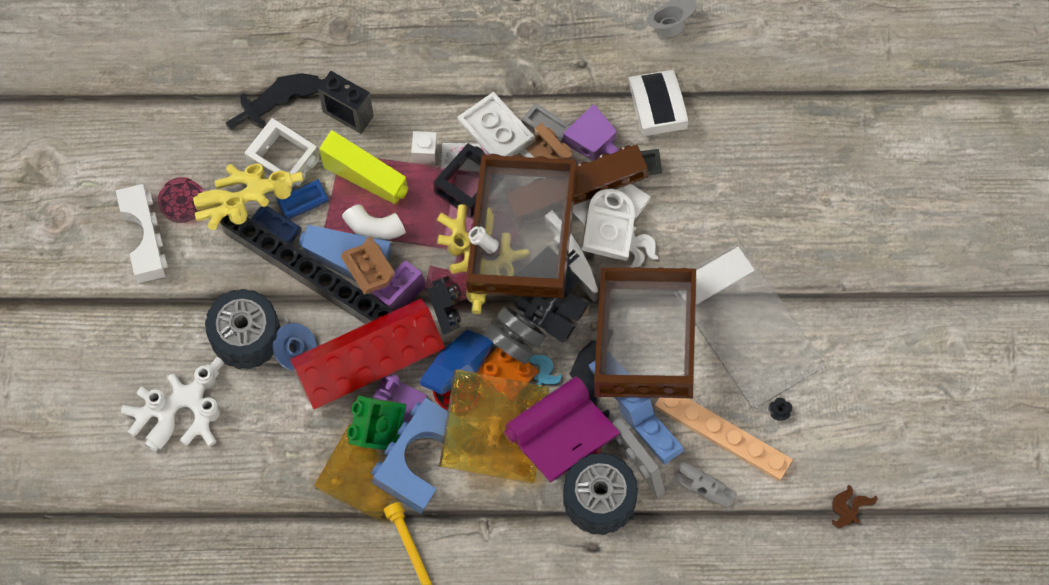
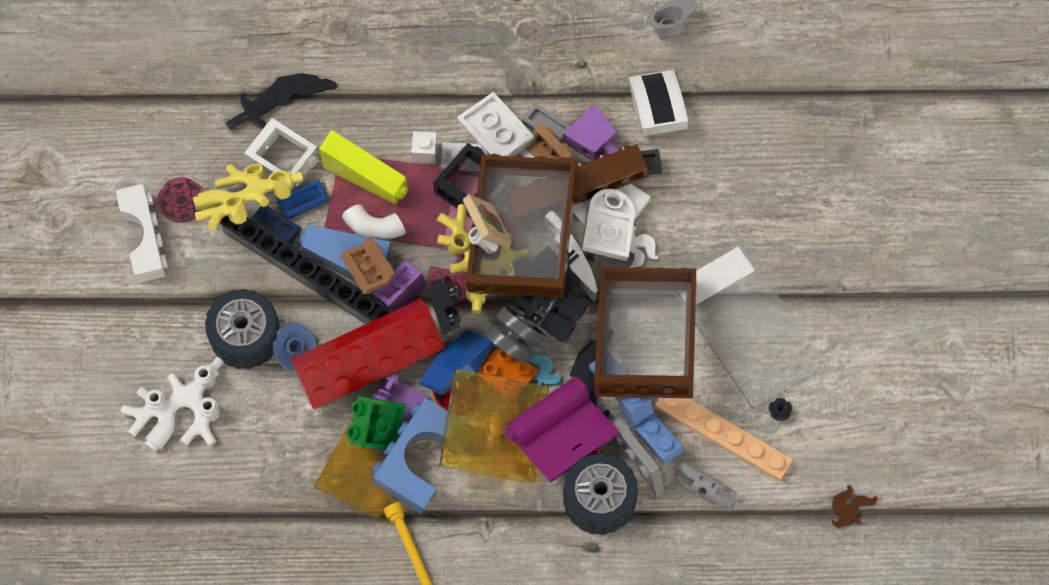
(347, 105): black window -> none
(487, 221): none -> tan tile

